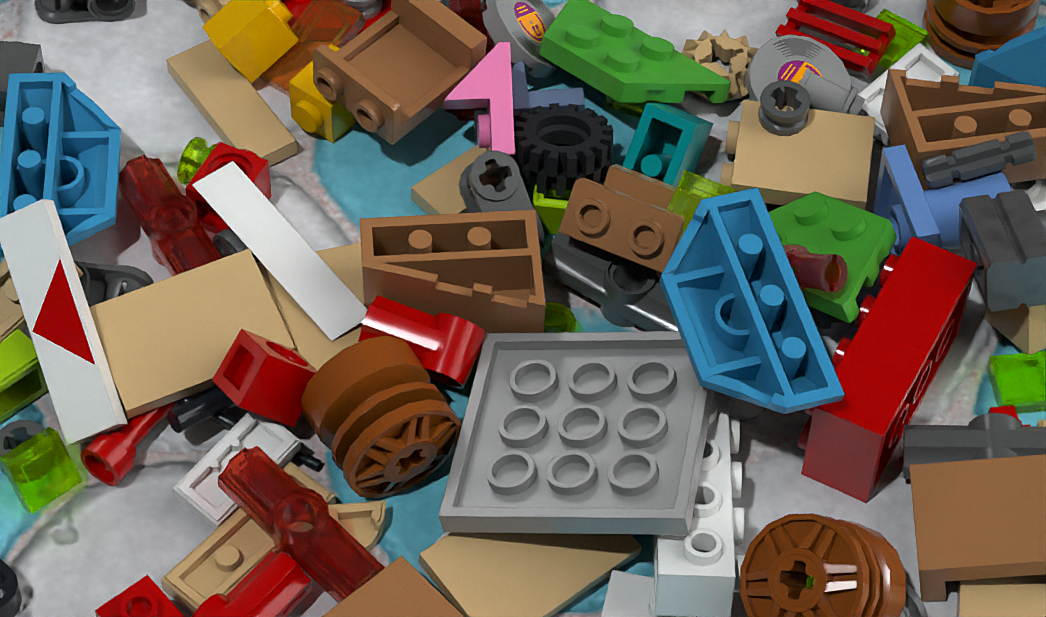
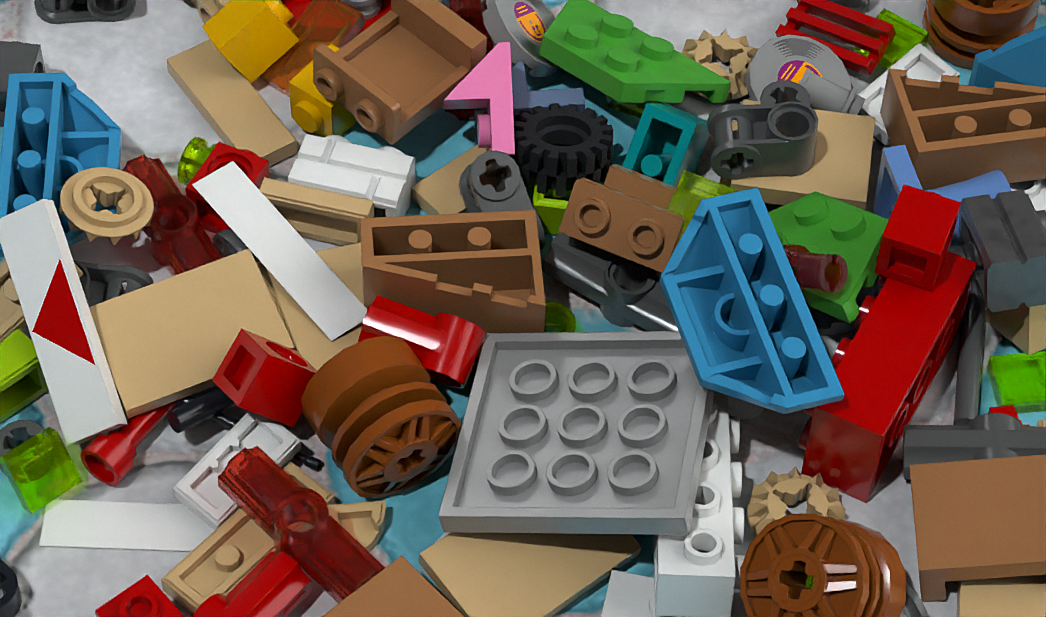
(108, 188): none -> tan gear
(122, 526): none -> white sticker
(319, 212): none -> tan tile
(356, 171): none -> white brick
(767, 140): none -> dark grey piece
(771, 496): none -> tan gear
(917, 237): none -> red brick
(970, 359): none -> dark grey bar
(979, 159): dark grey axle -> none

